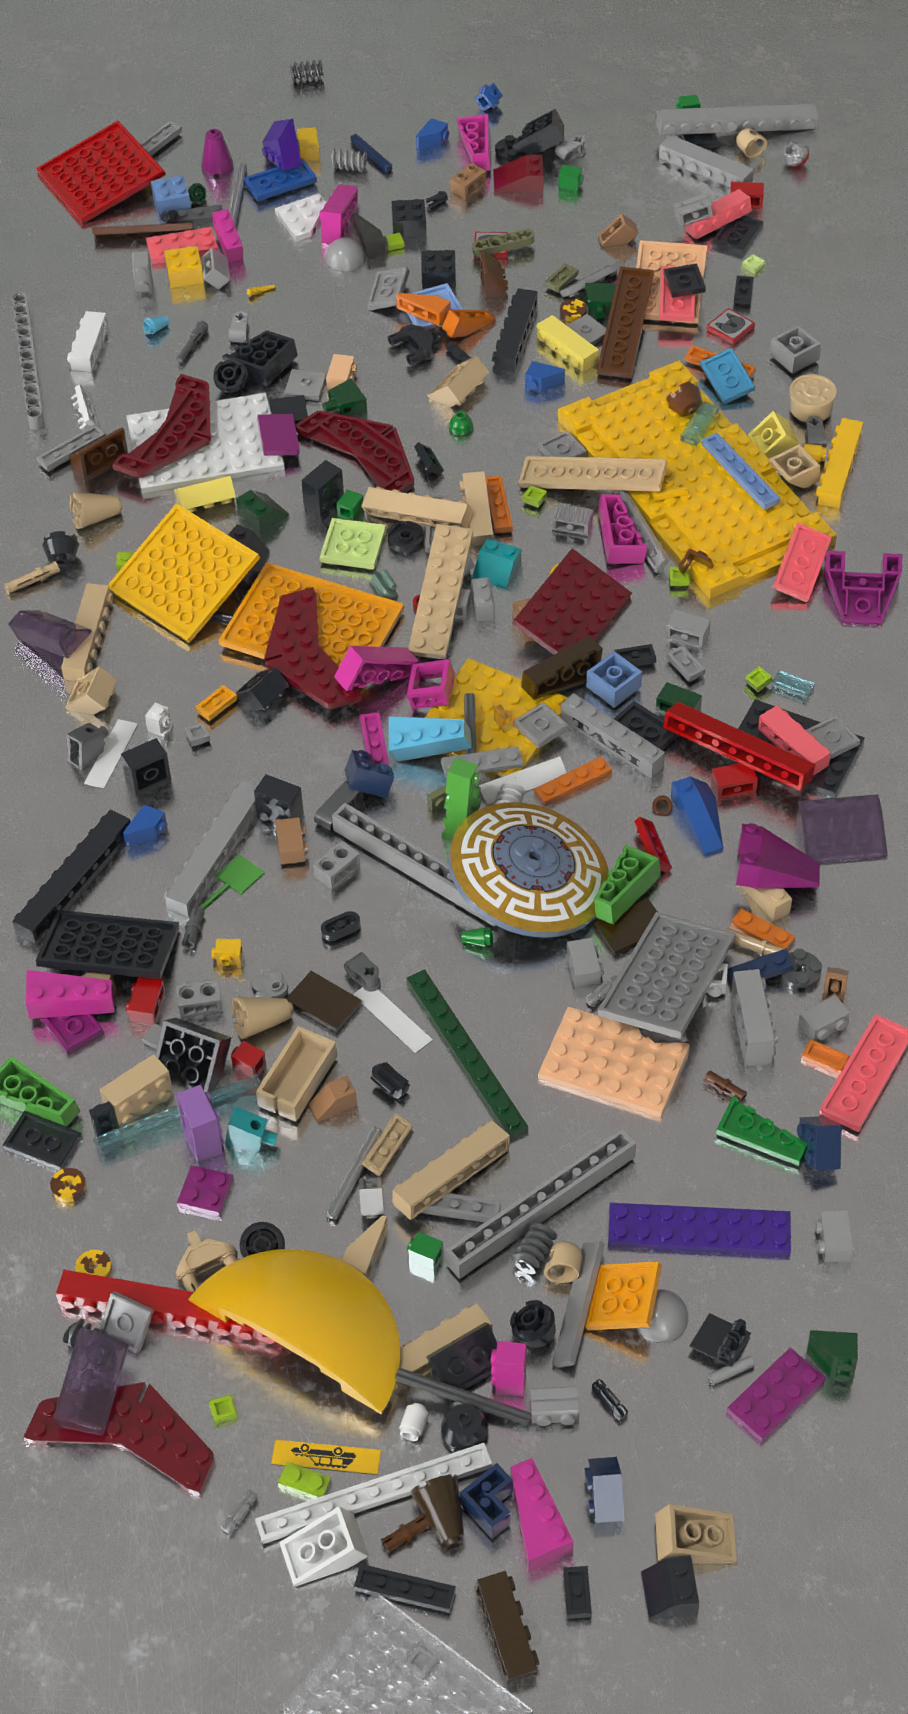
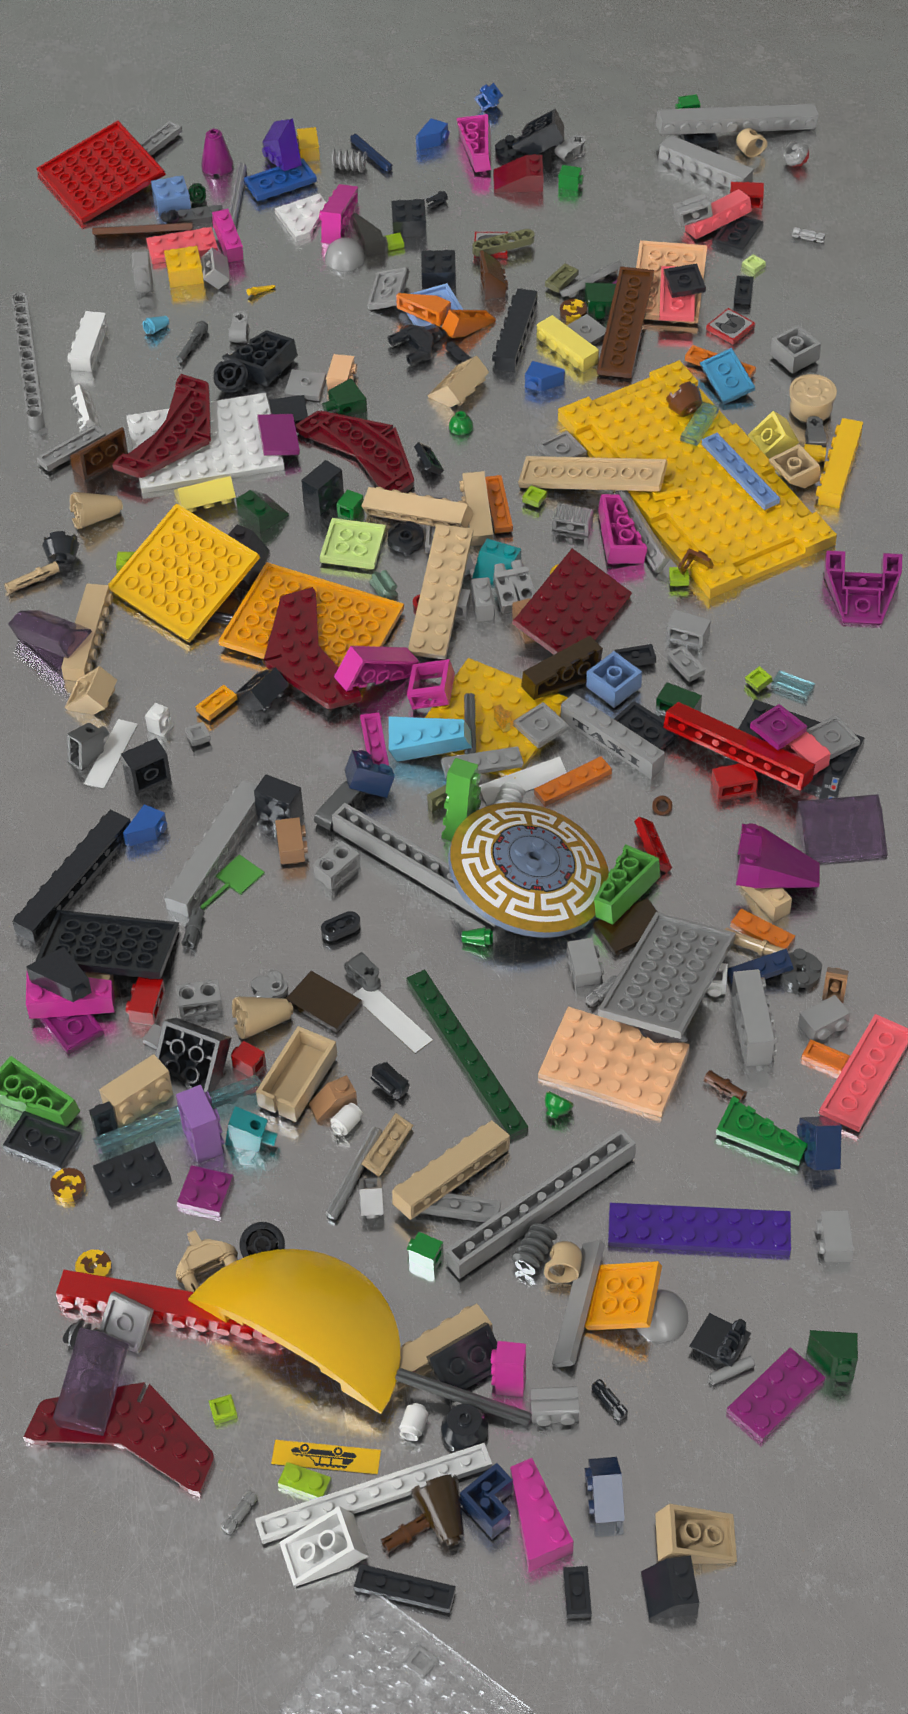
(60, 975): none -> black slope
(131, 1172): none -> black plate
(228, 952): yellow brick -> none
(306, 71): dark grey piece -> none
(346, 1119): none -> white brick
(364, 1250): tan slope -> none
(468, 181): medium nougat brick -> none
(506, 1625): dark brown wedge -> none
(509, 581): none -> light grey hips
(534, 1324): black cone -> none
(557, 1105): none -> green brick
(619, 232): medium nougat slope -> none
(699, 811): blue wedge -> none
(778, 726): none -> magenta plate
(802, 562): coral plate -> none
(808, 235): none -> light grey axle
(830, 786): none -> black sticker

